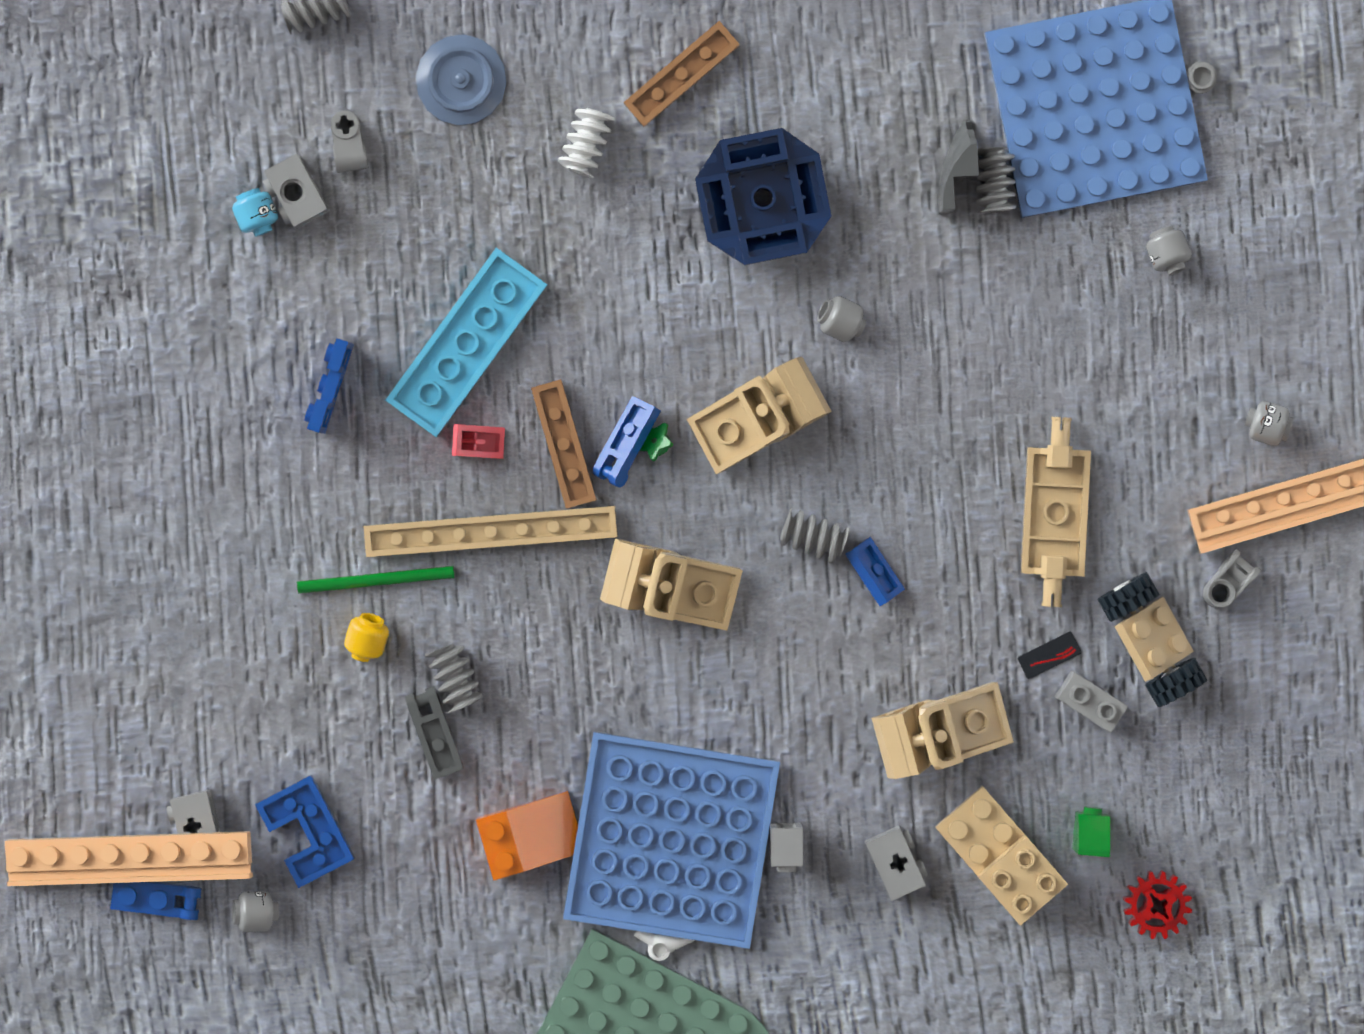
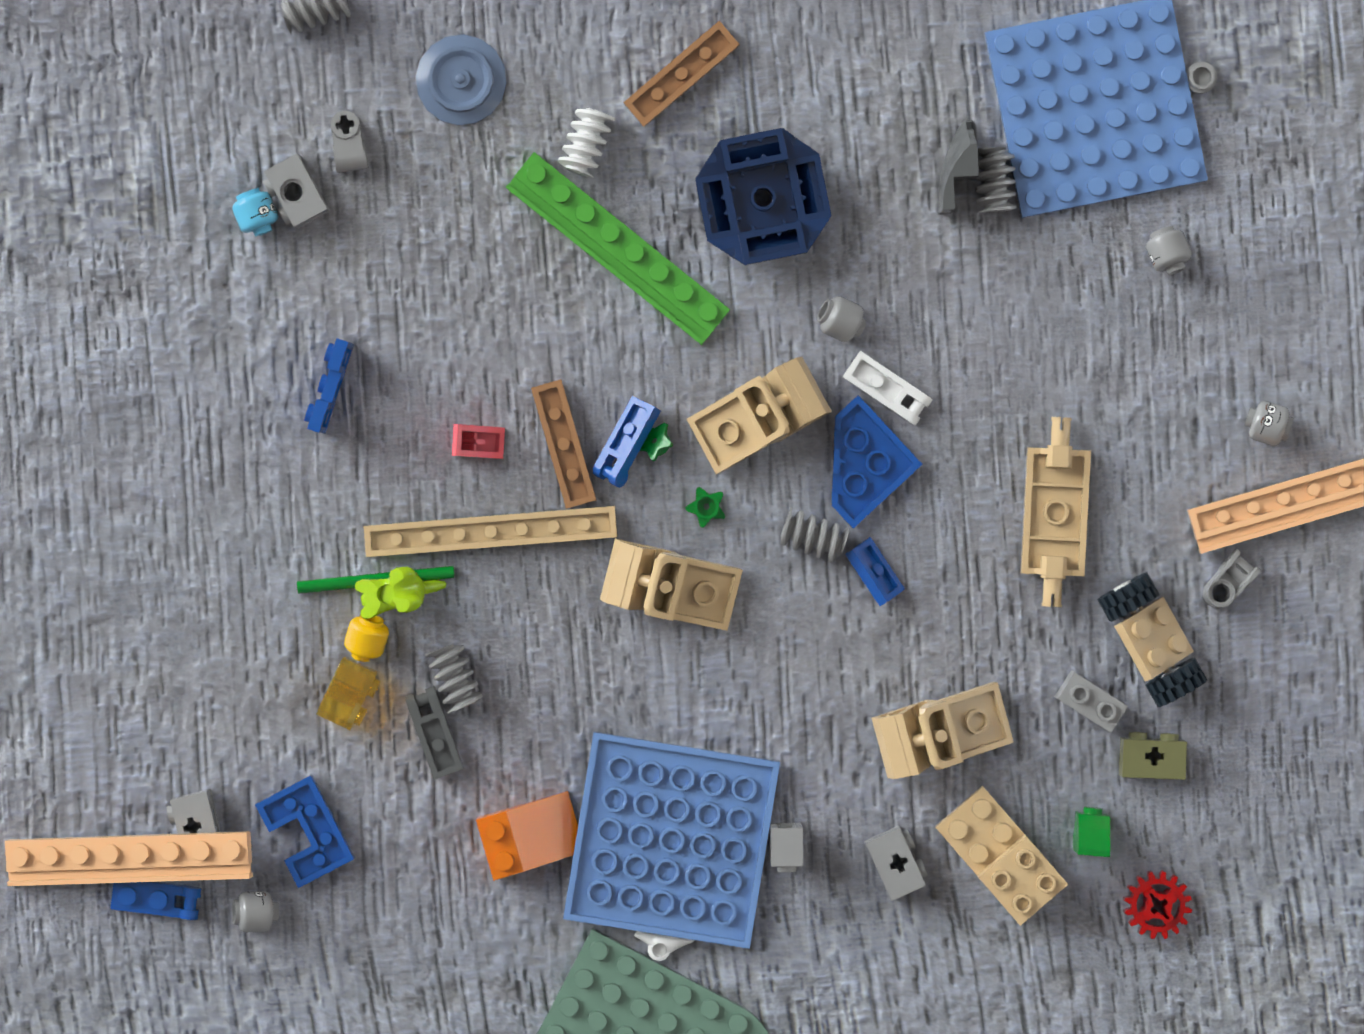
(348, 693): none -> clear yellow brick
(400, 591): none -> lime animal
(466, 342): medium azure plate -> none
(617, 248): none -> bright green plate
(702, 498): none -> green plate
(866, 462): none -> blue plate
(886, 387): none -> white plate
(1049, 655): black sticker -> none
(1169, 765): none -> olive brick

